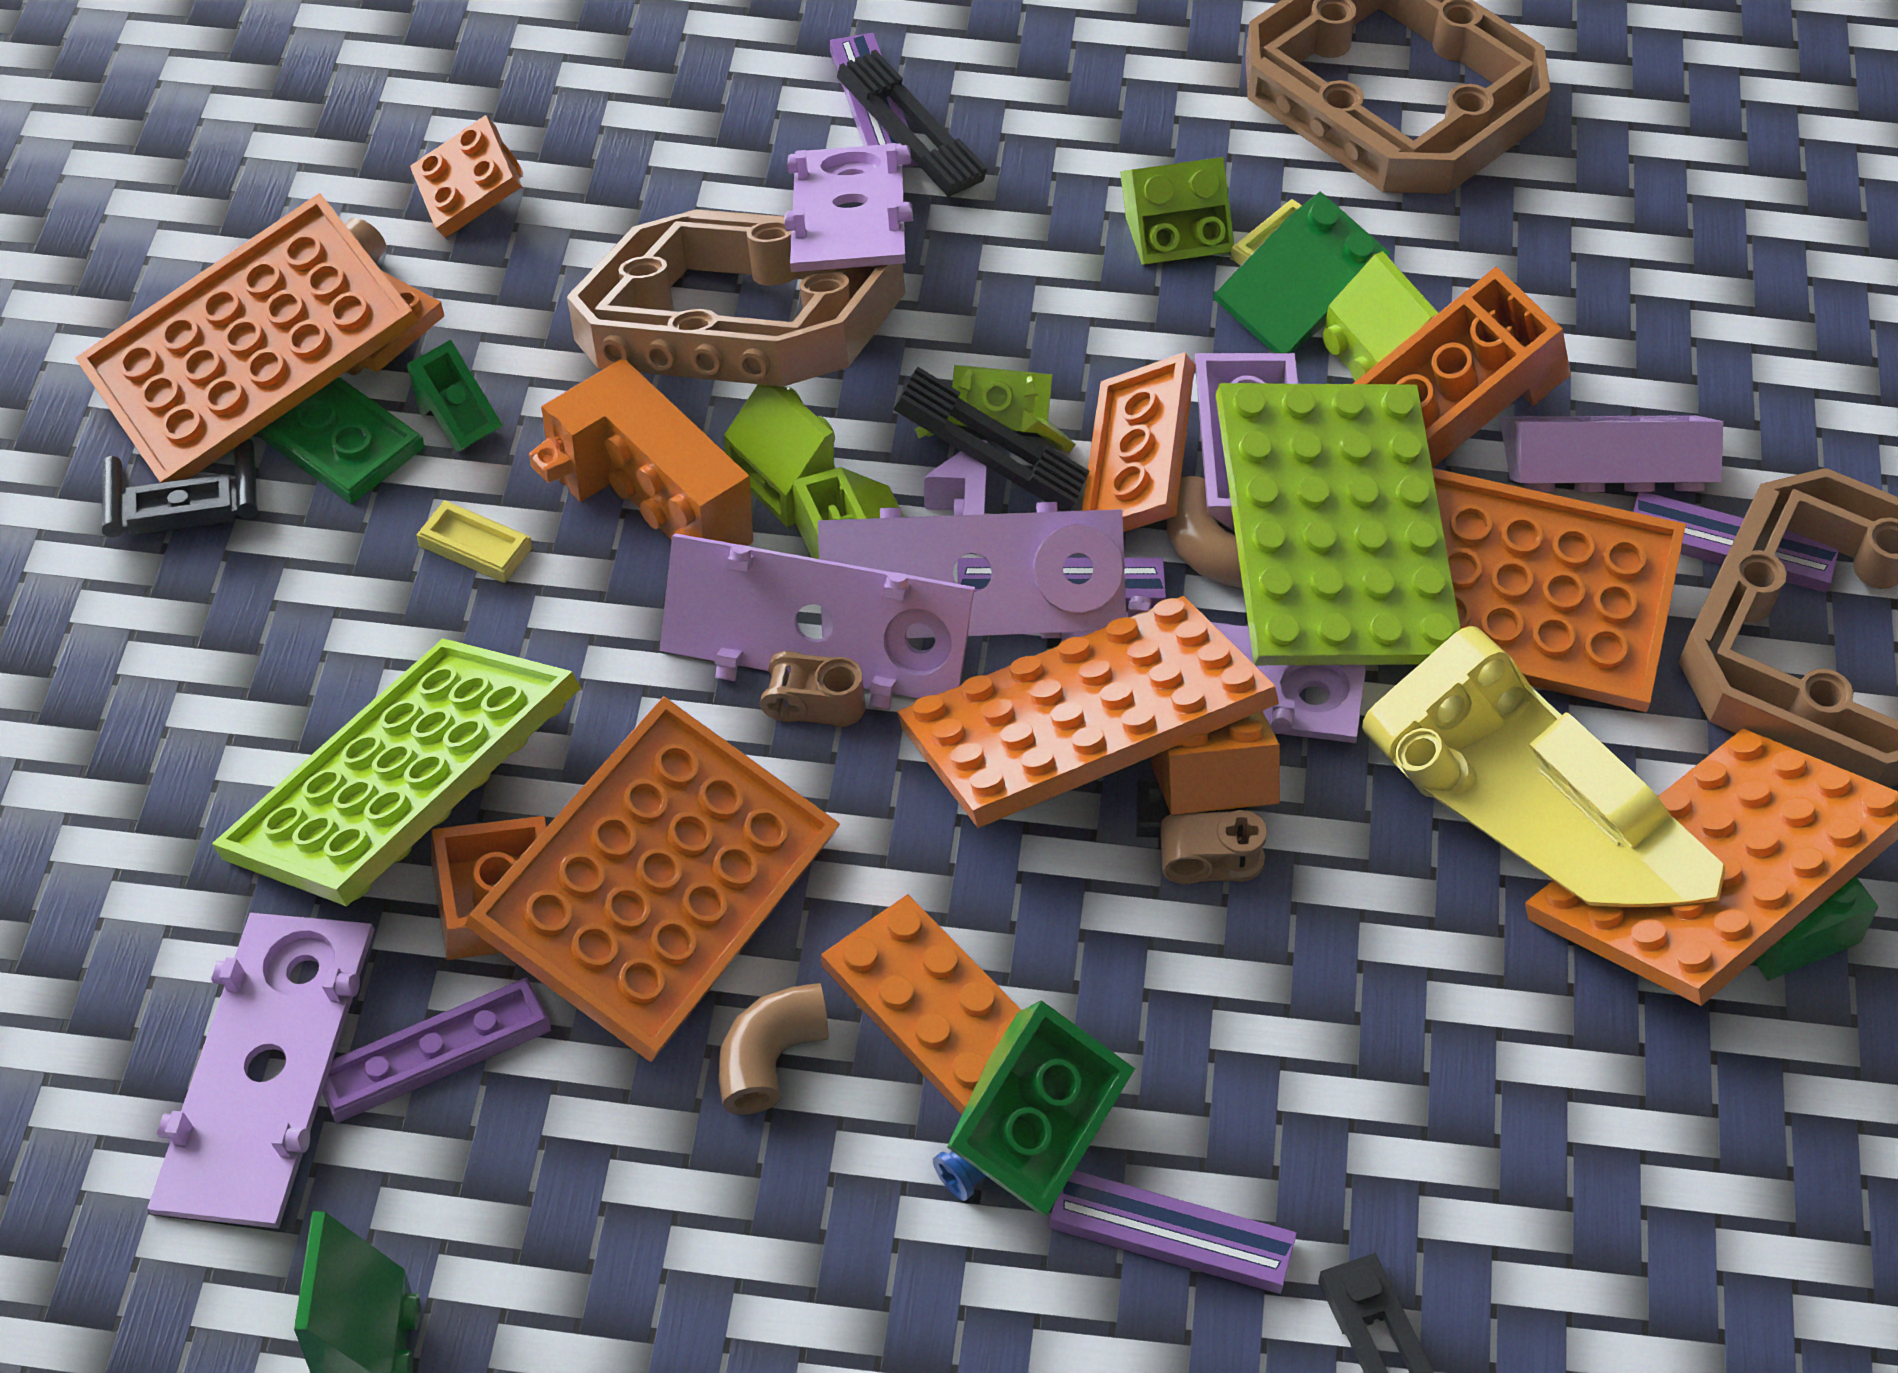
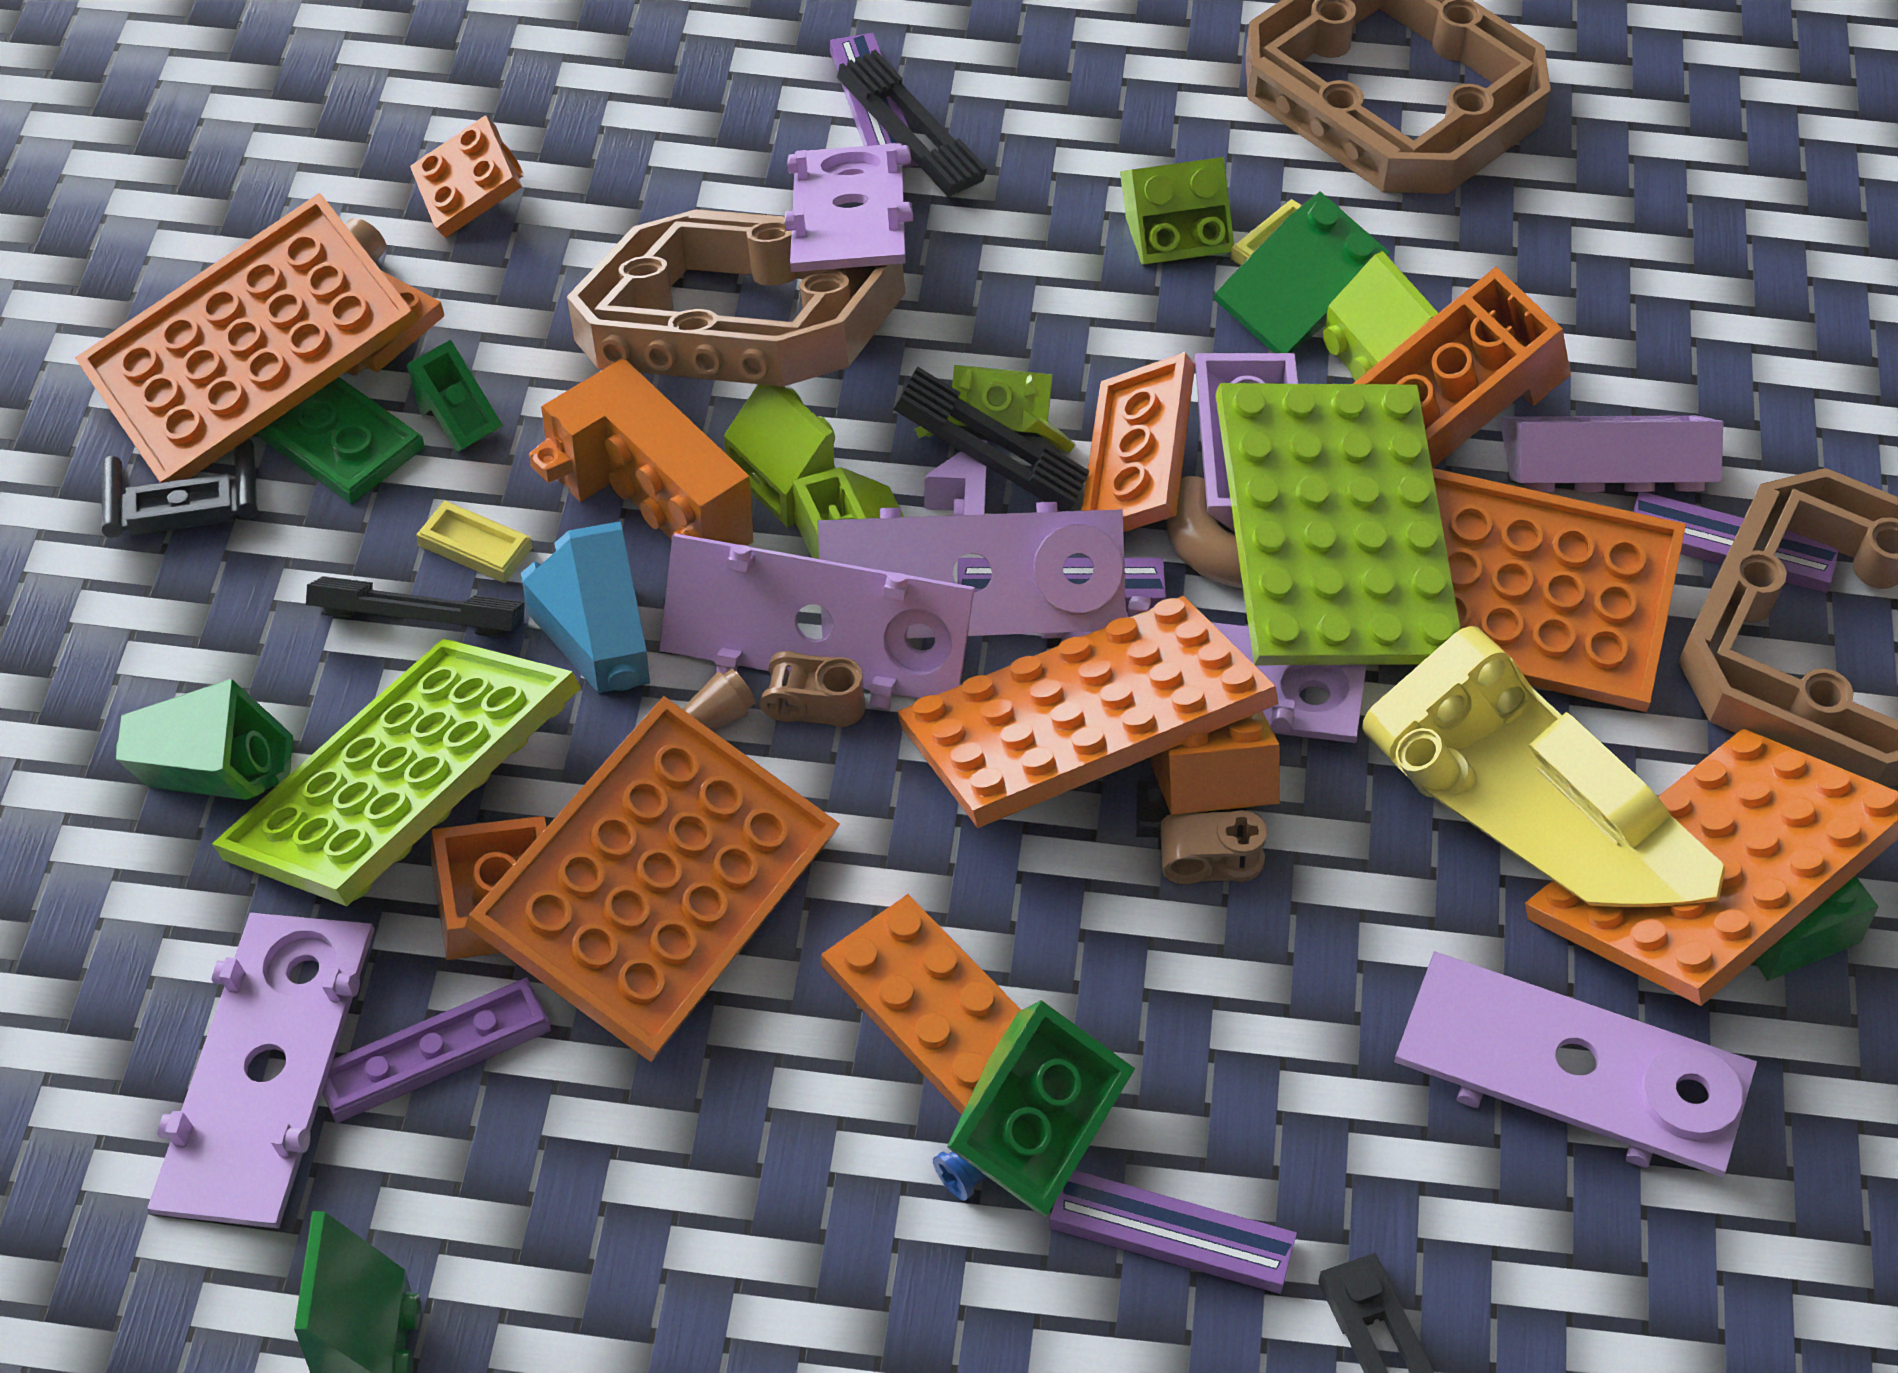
(206, 744): none -> green slope
(345, 596): none -> black container
(590, 607): none -> dark azure slope
(721, 700): none -> medium nougat cone
(758, 1038): medium nougat cylinder -> none
(1503, 1043): none -> lavender piece

